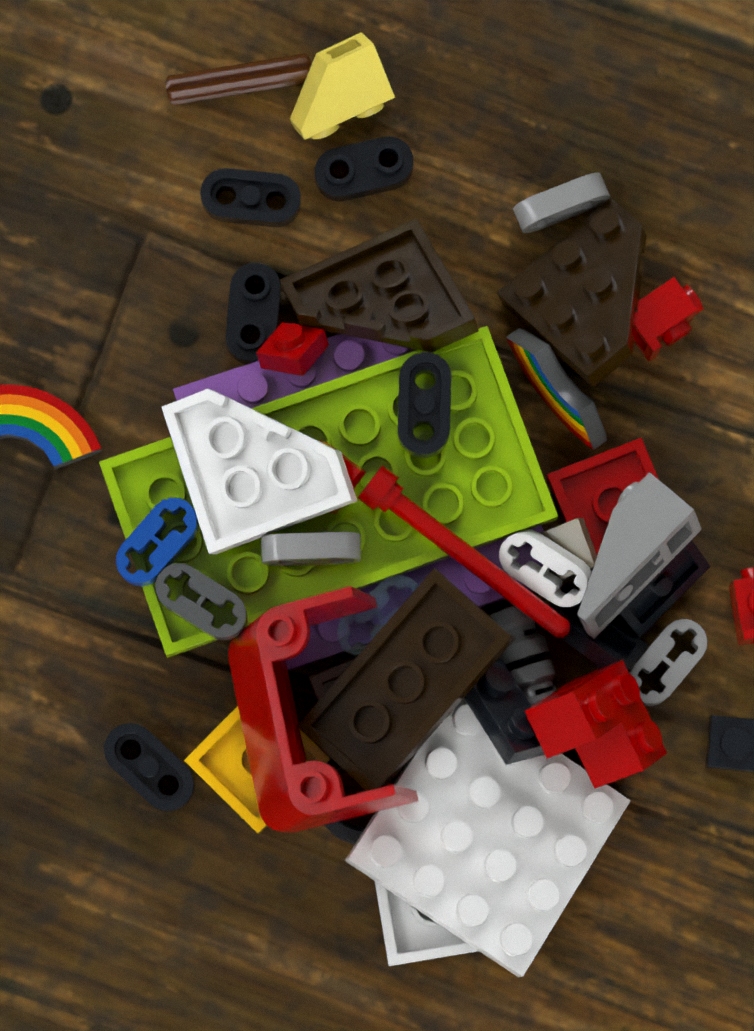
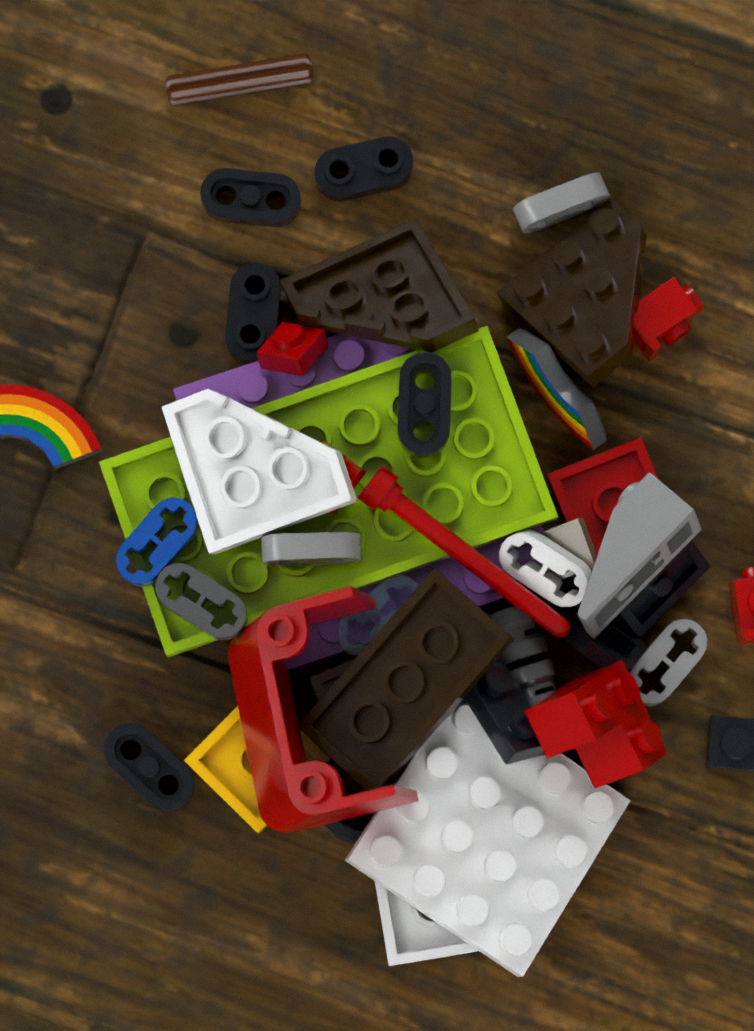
(341, 85): light yellow slope -> none

